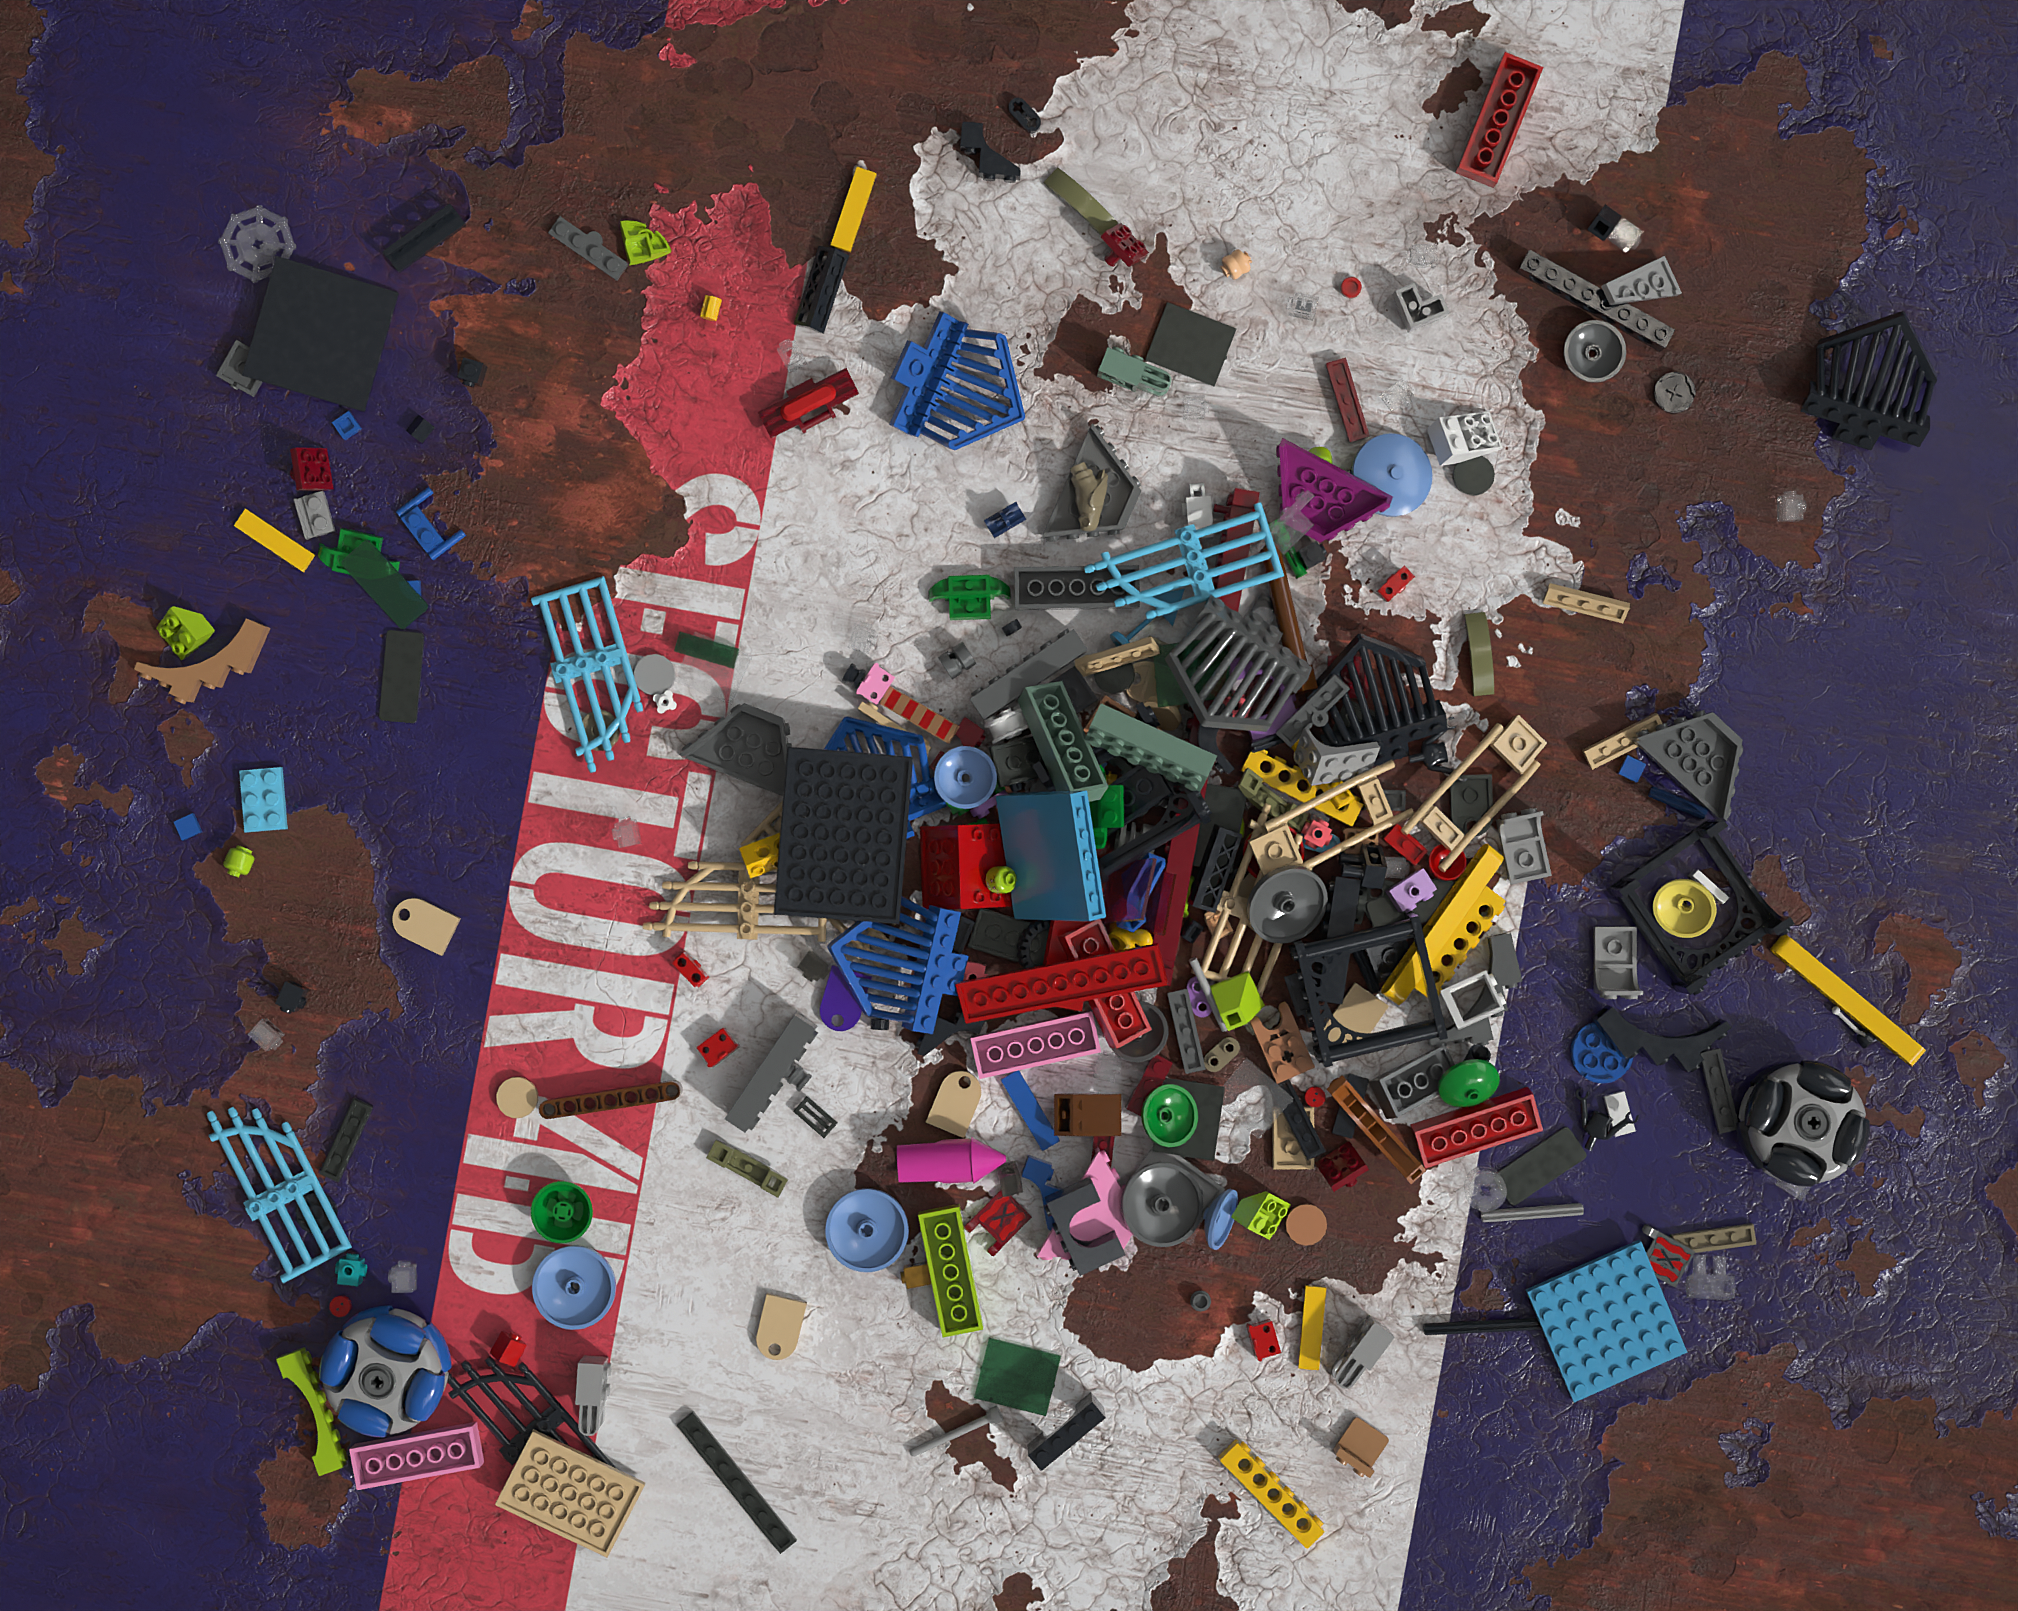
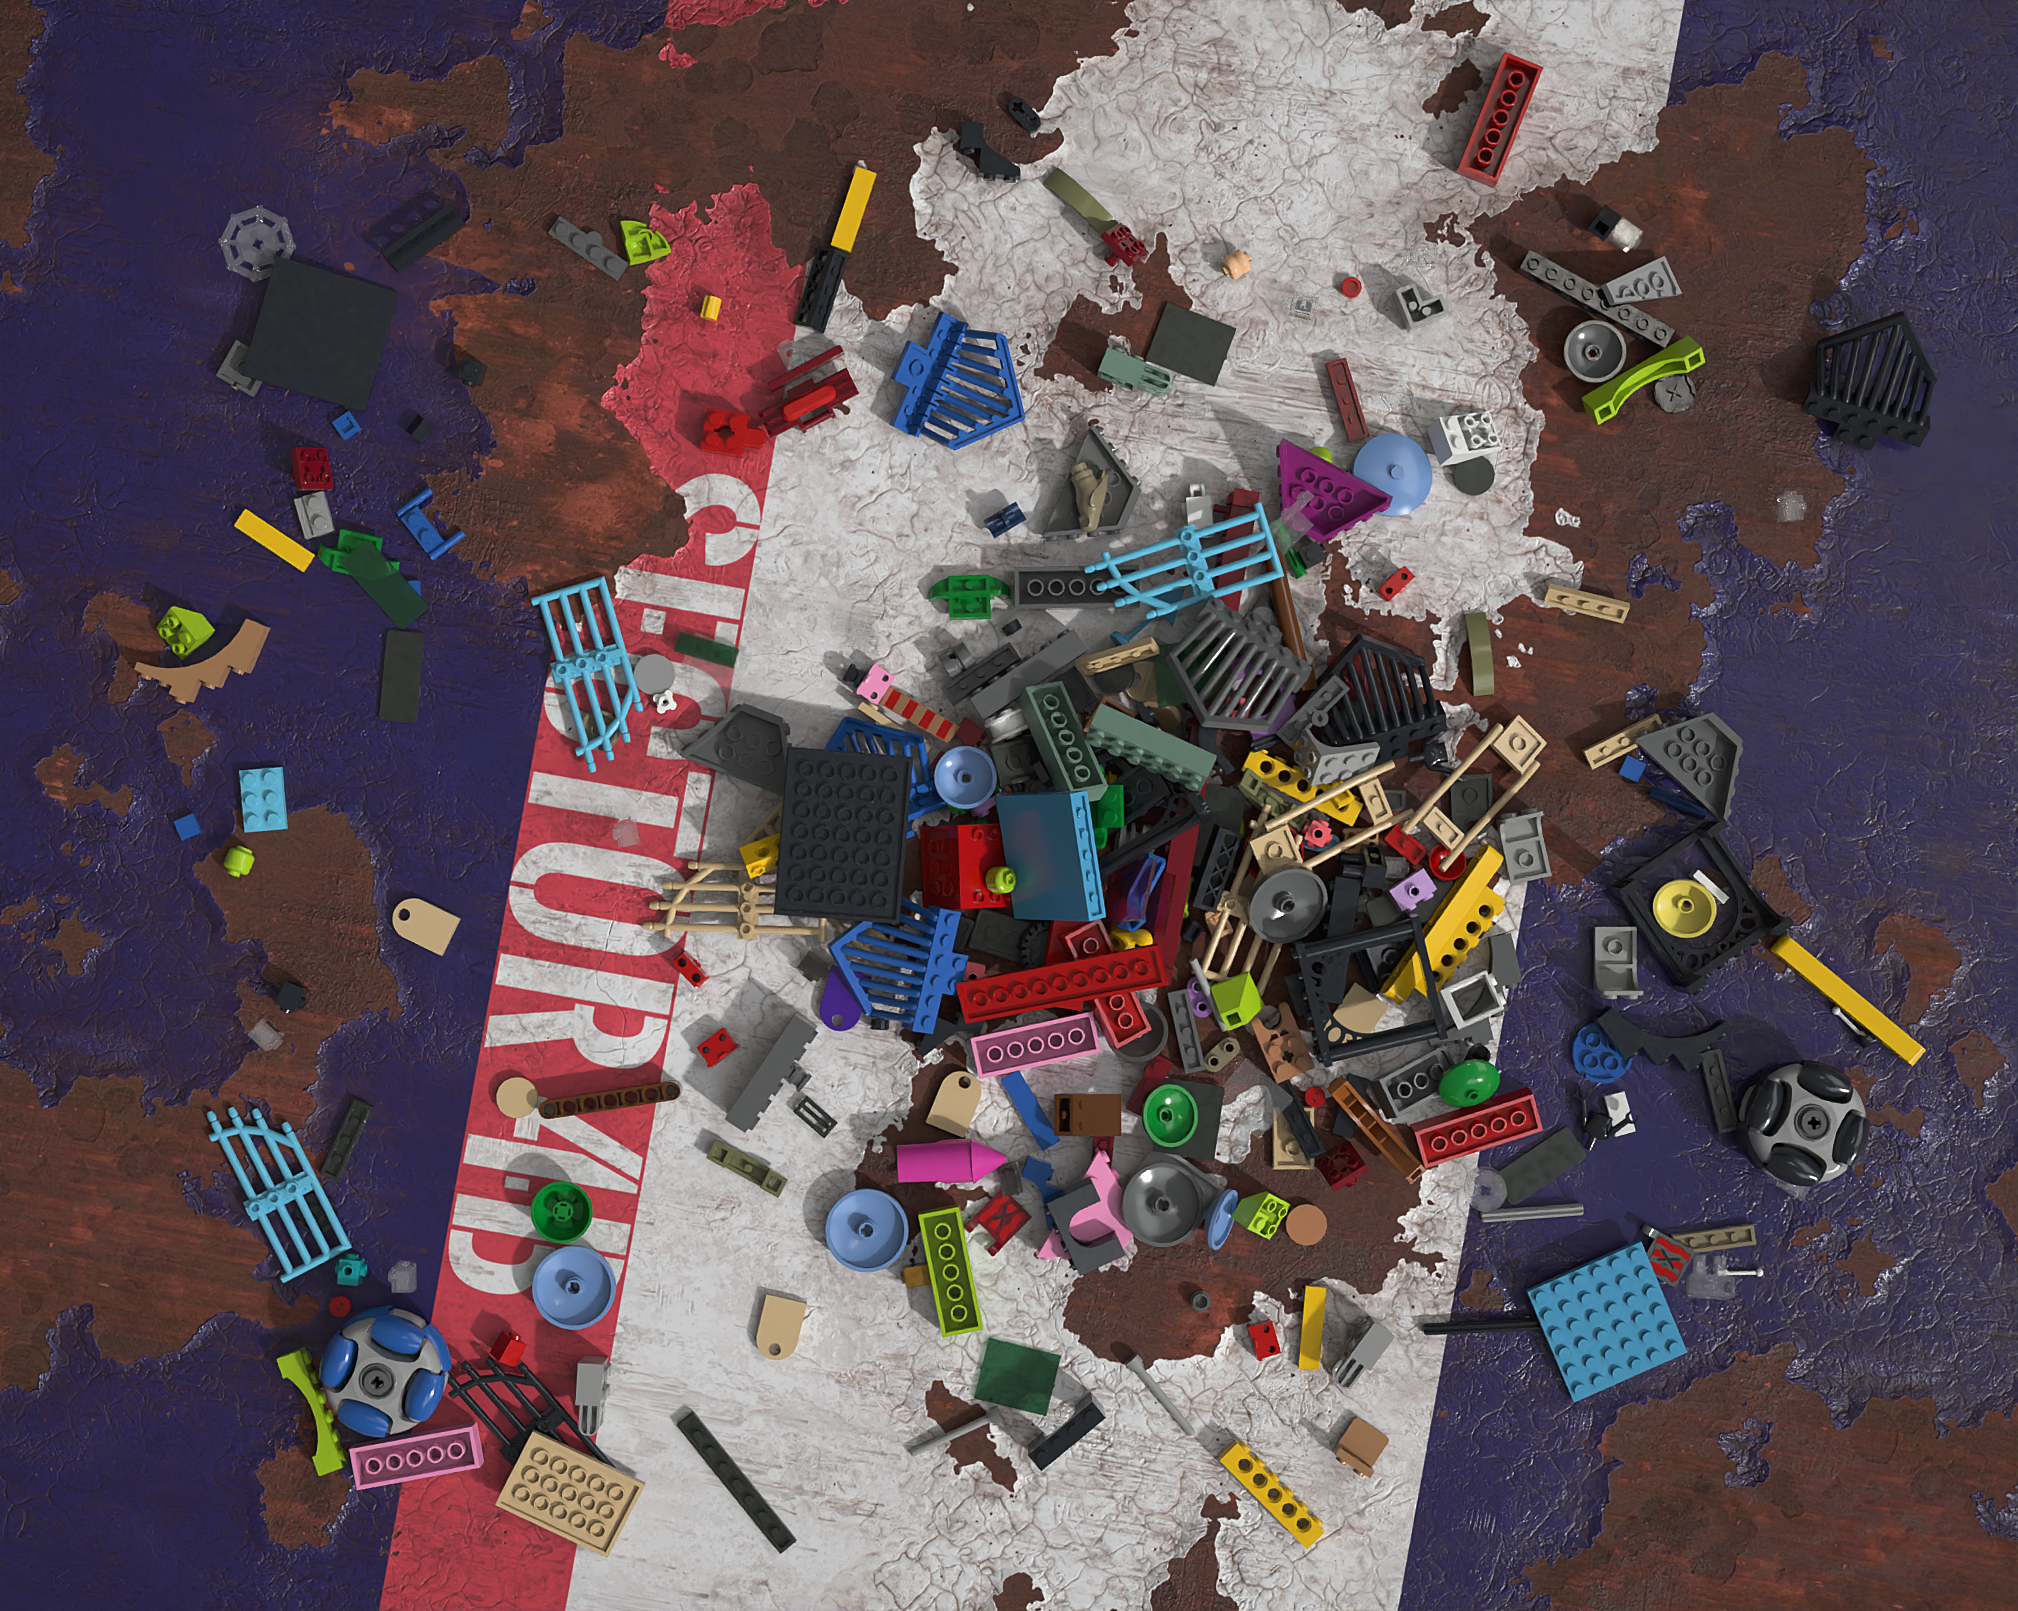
(729, 434): none -> red brick
(805, 368): none -> dark red tile
(981, 673): none -> dark grey plate
(1135, 1363): none -> light grey piece
(1675, 359): none -> lime arch
(1759, 1272): none -> white hinge

